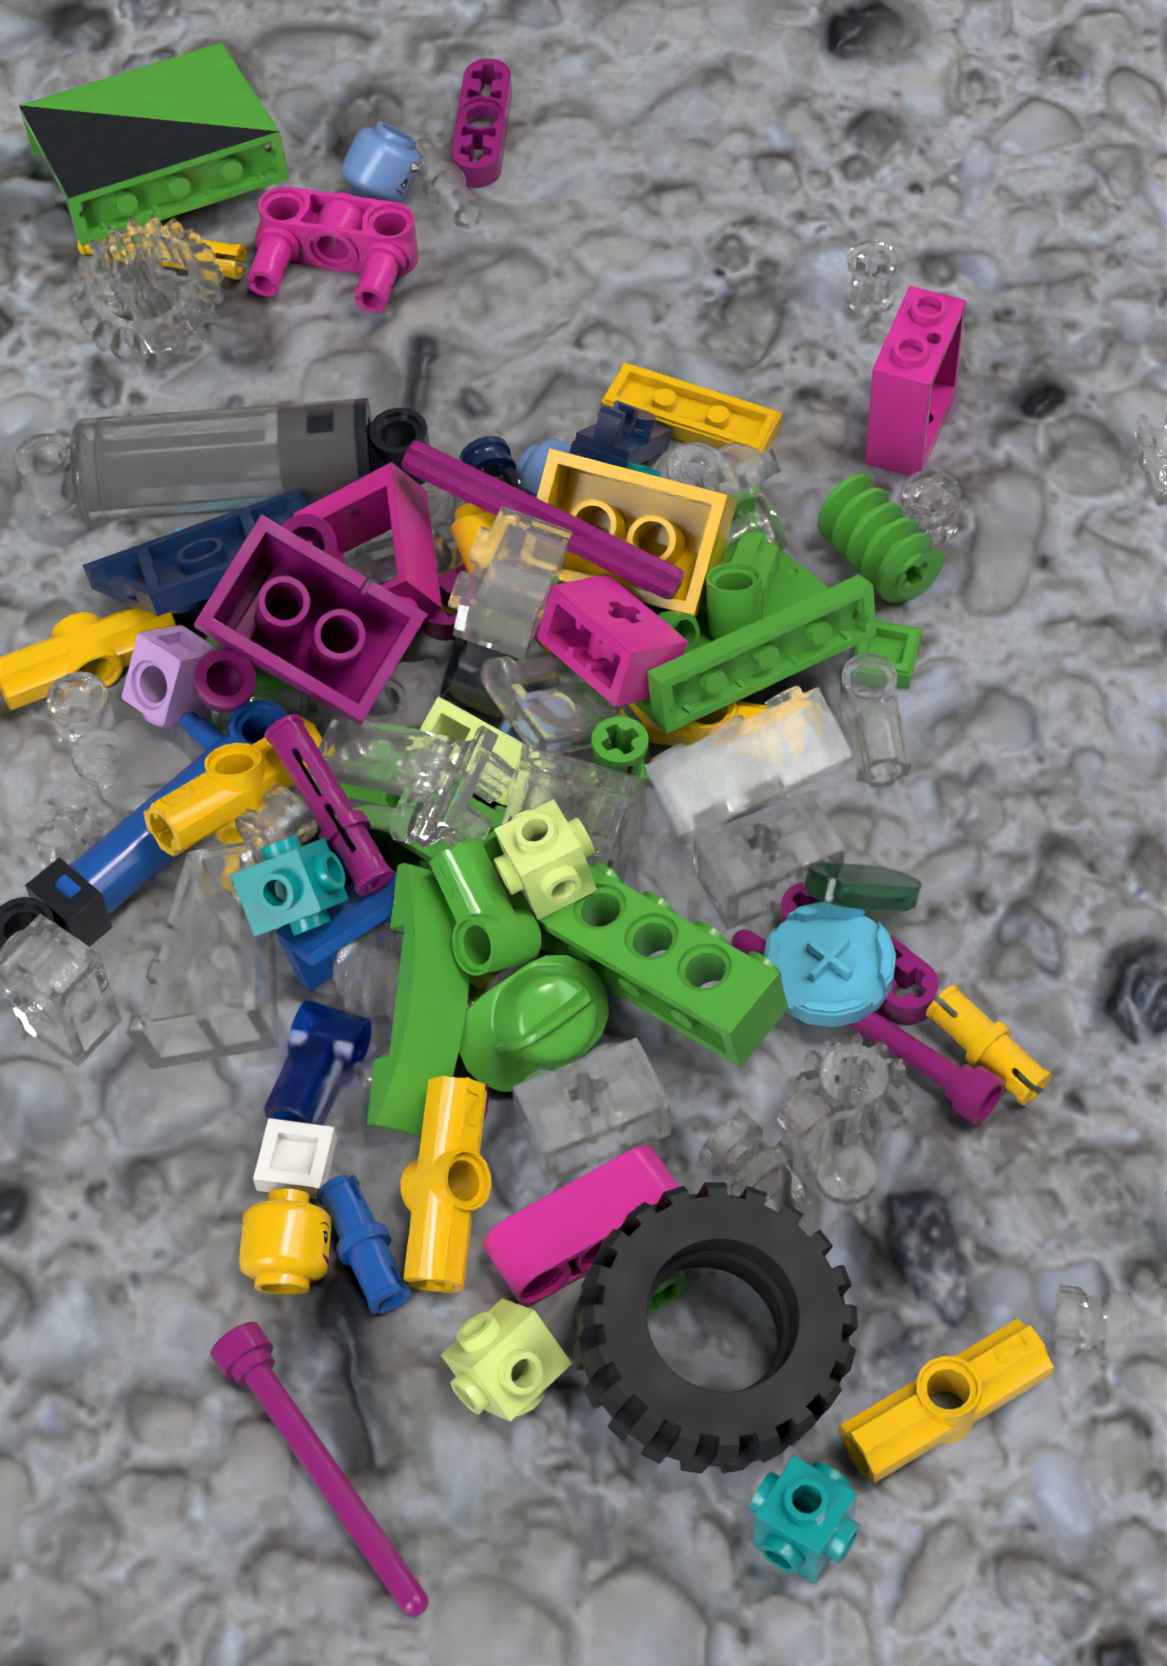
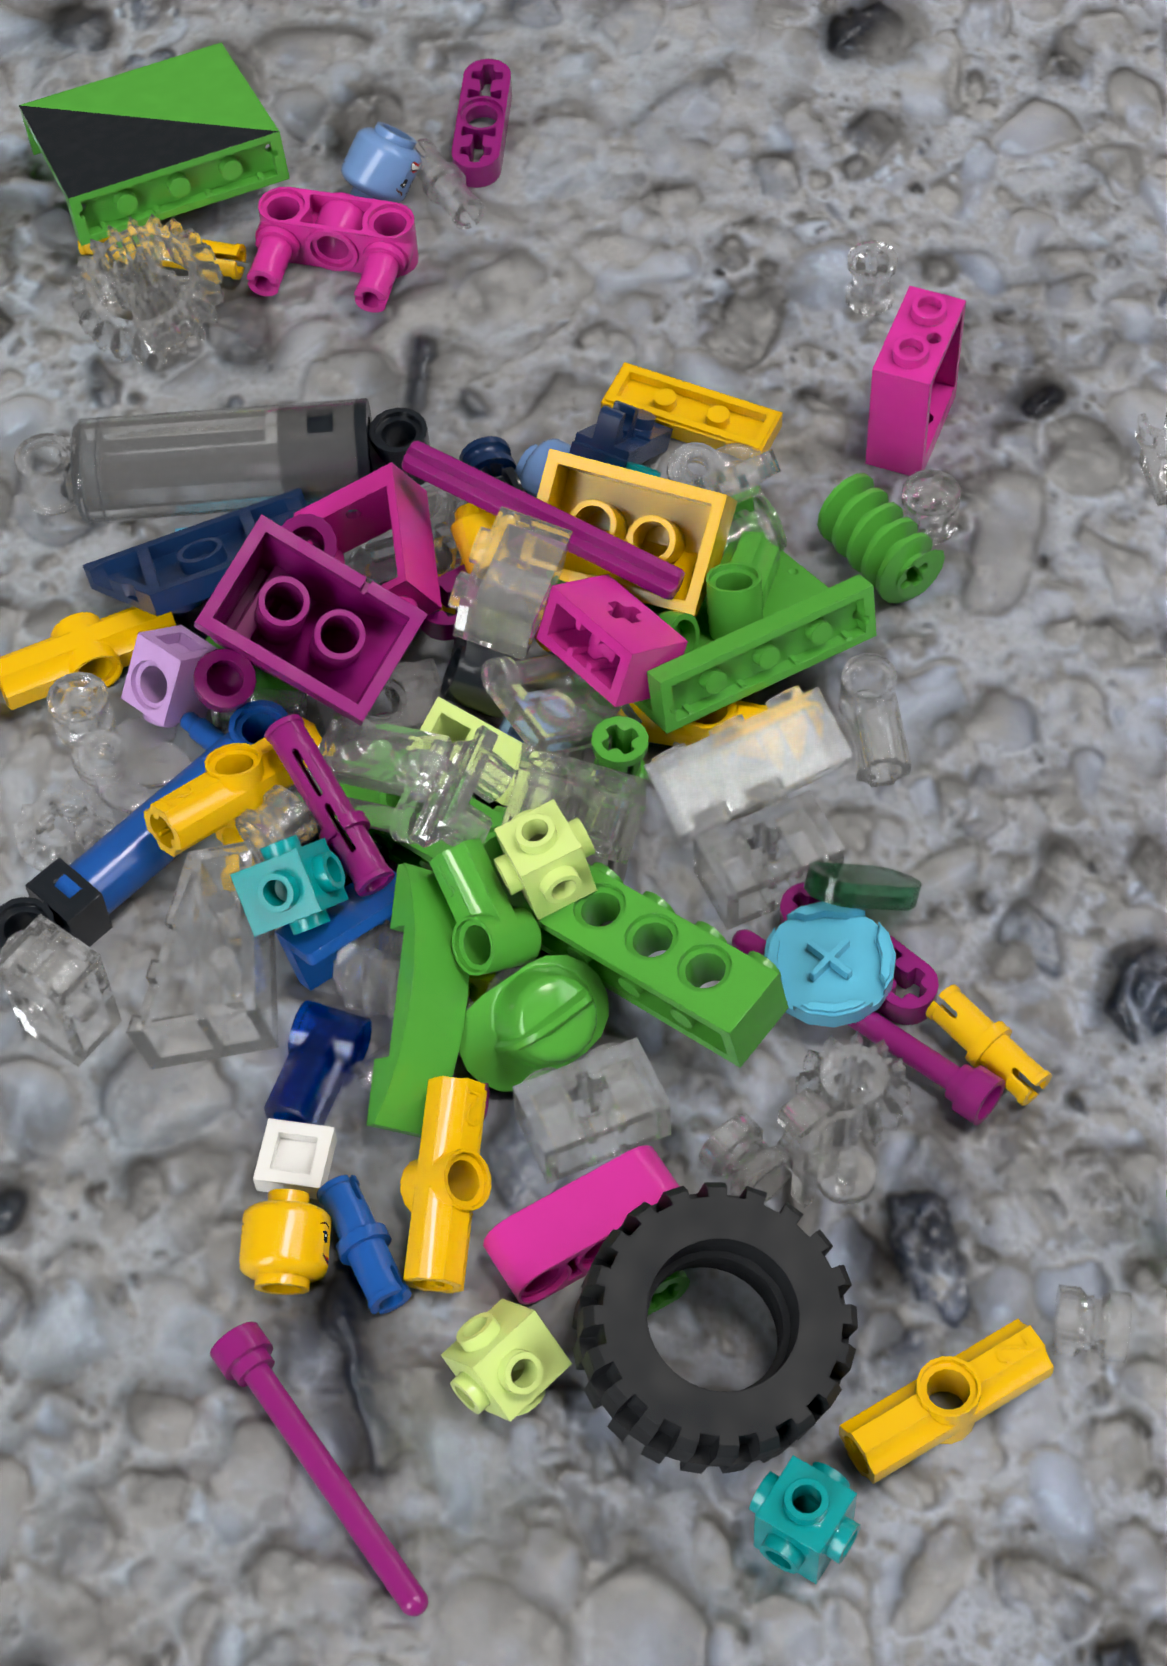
(897, 644): bright green tile -> none

